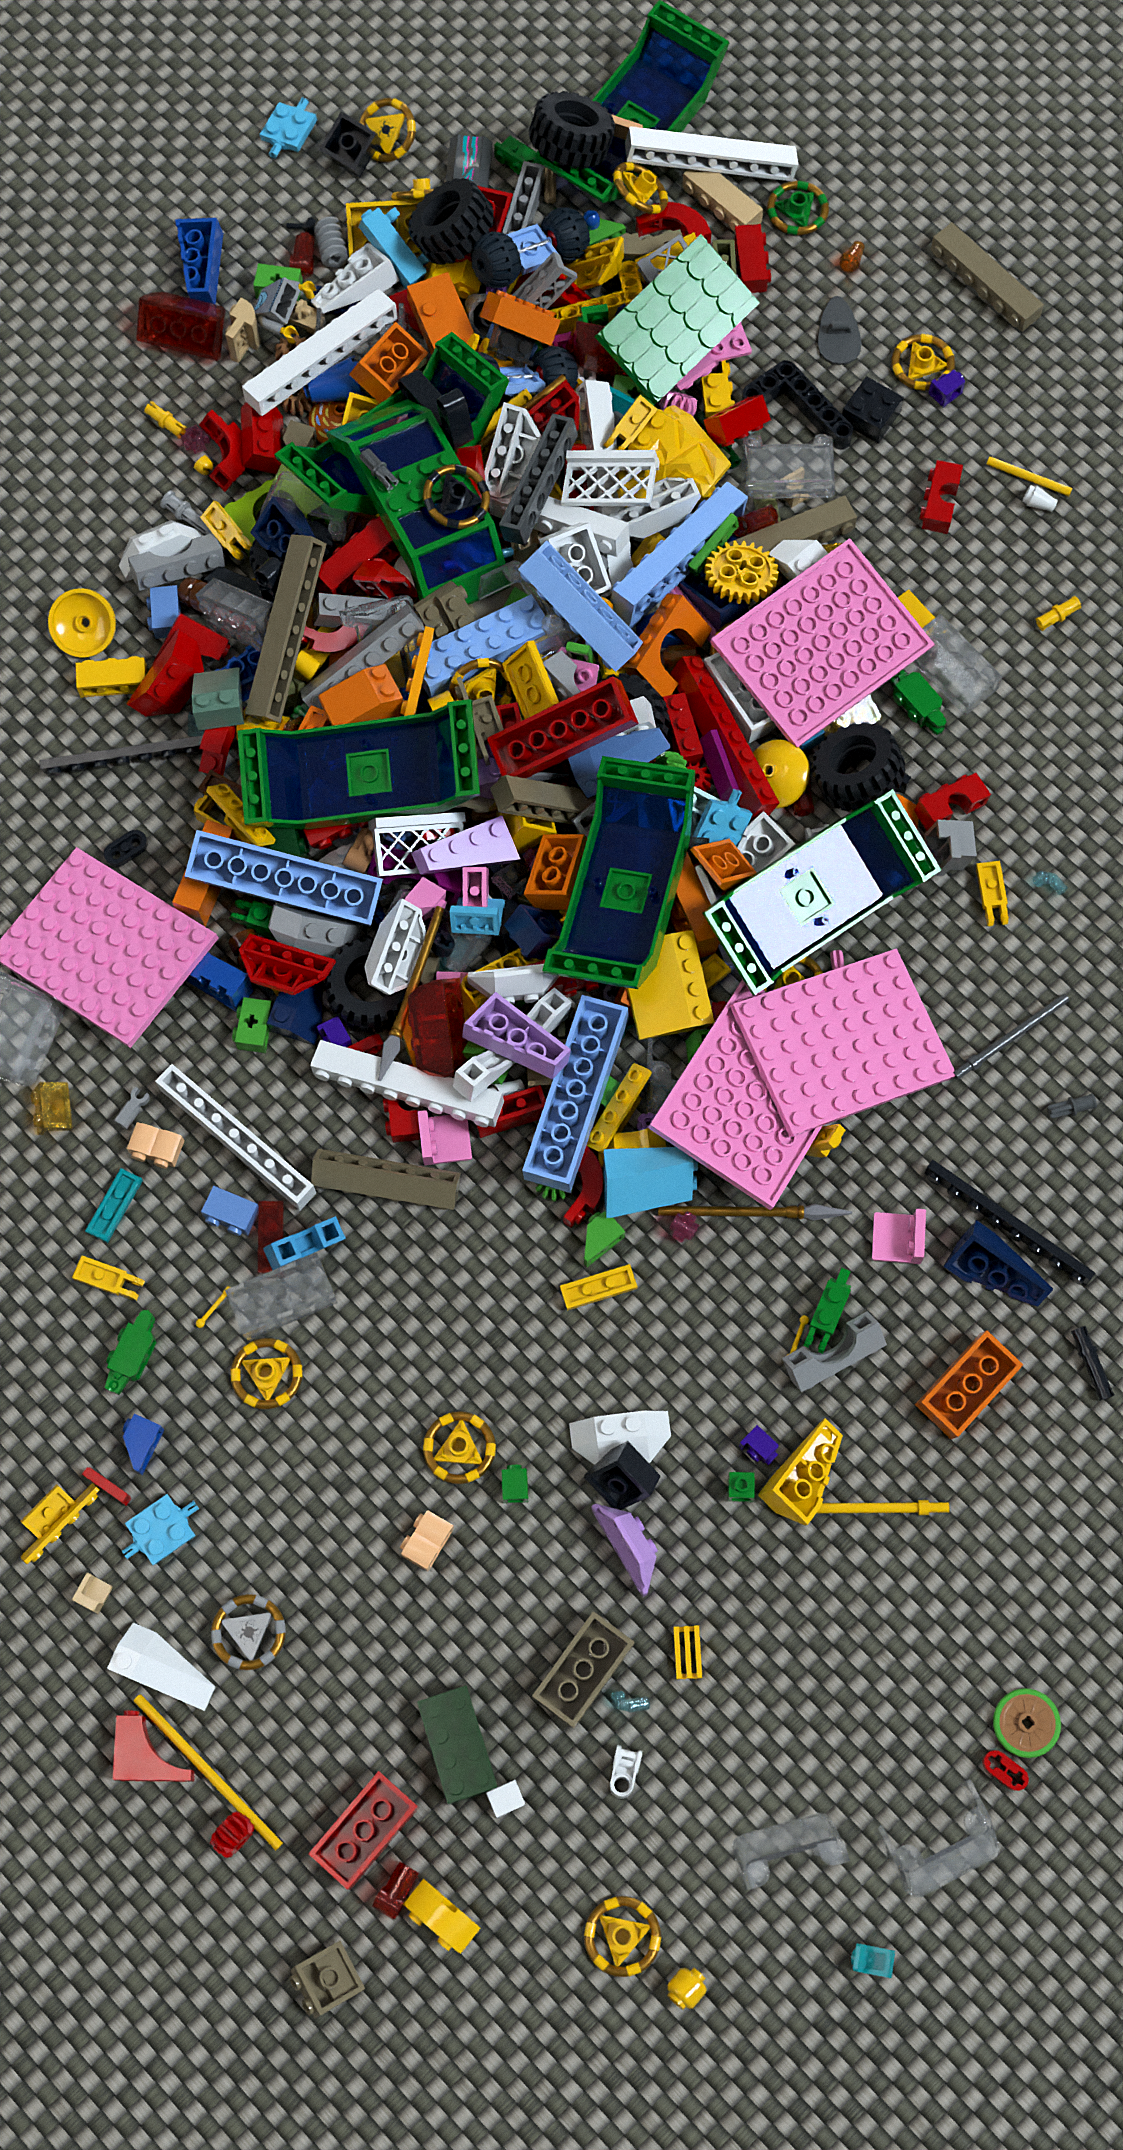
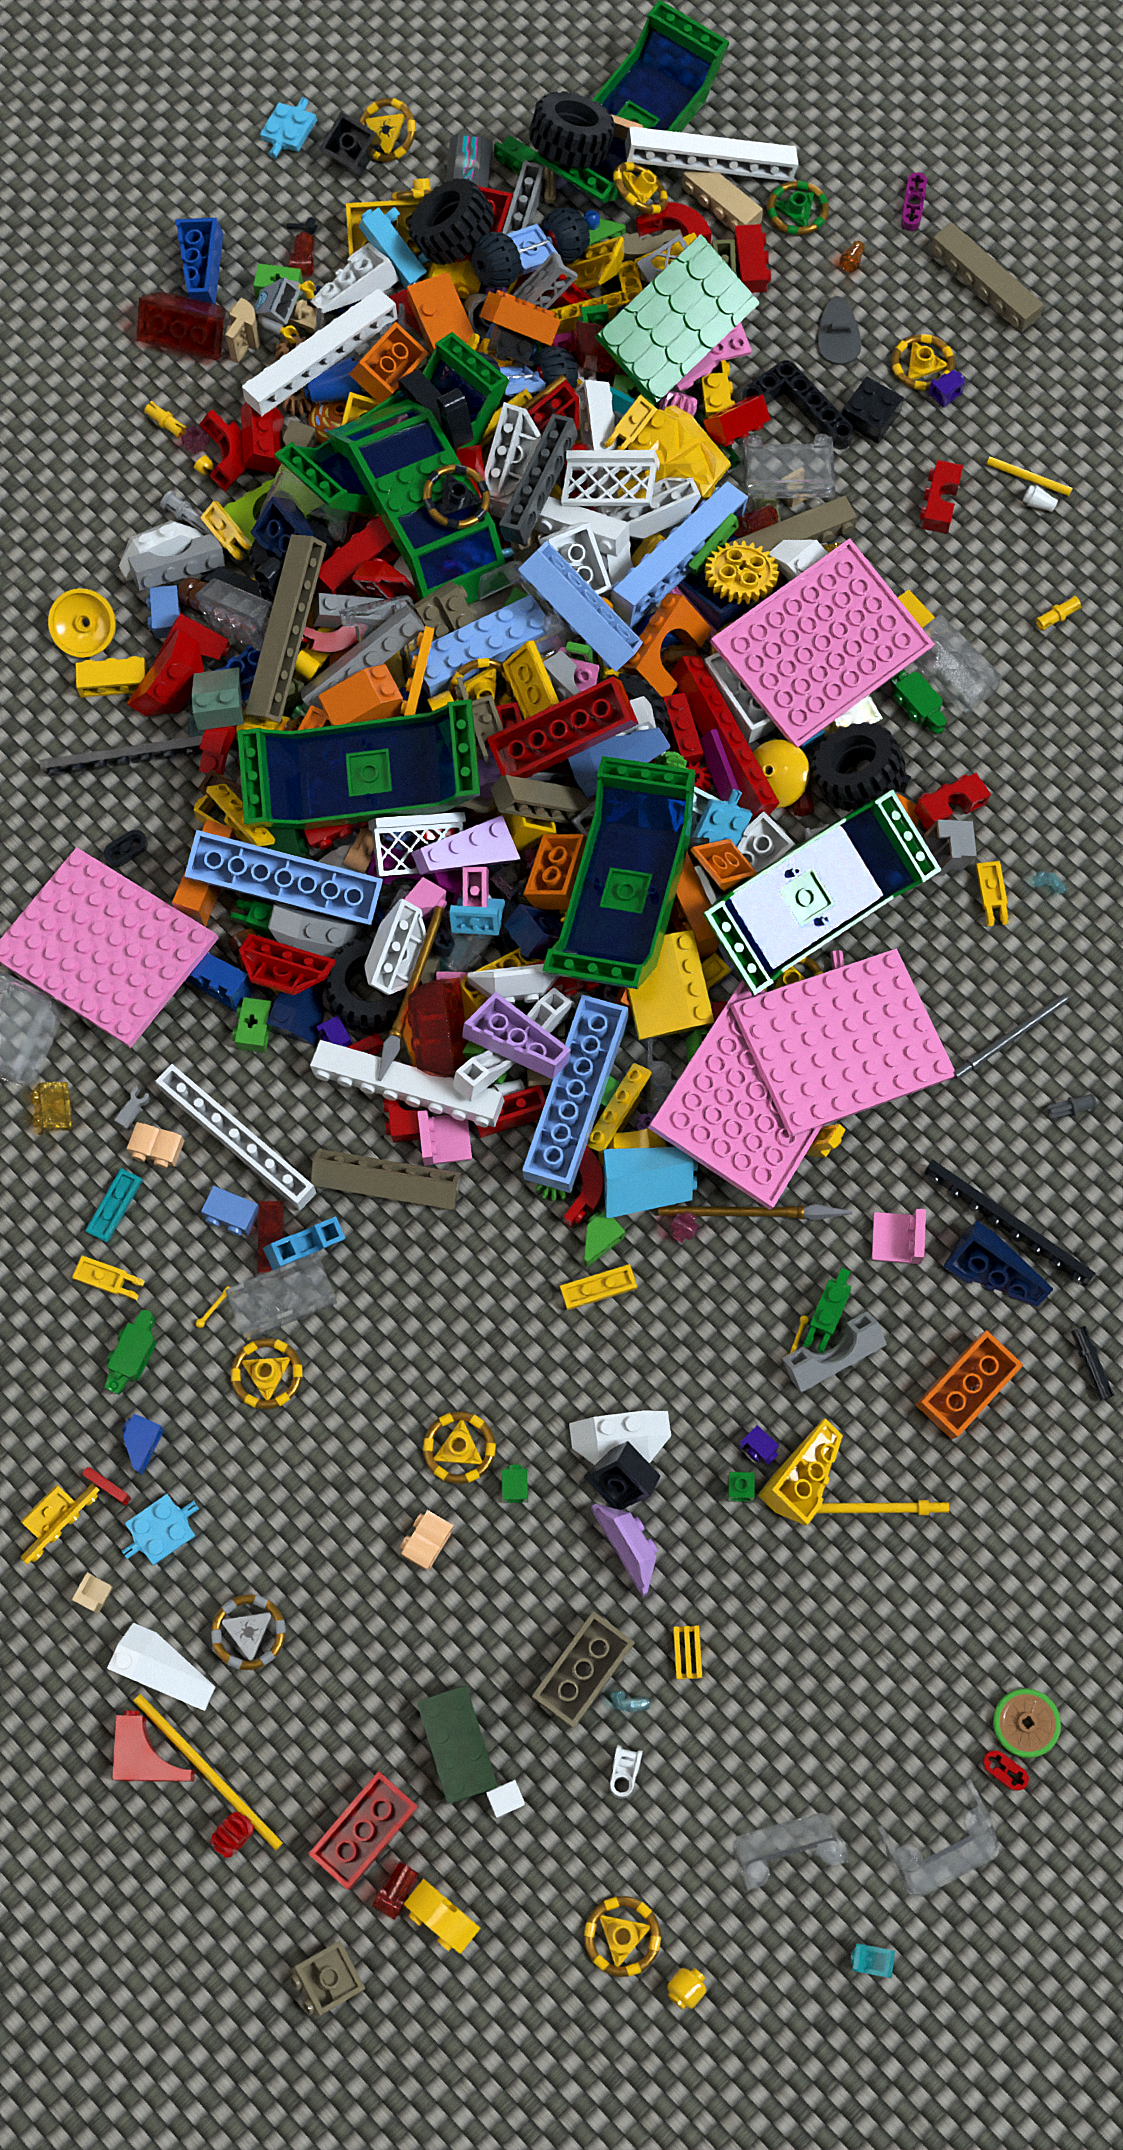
(331, 242): light grey piece -> none
(378, 469): dark grey axle -> none
(916, 209): none -> magenta beam

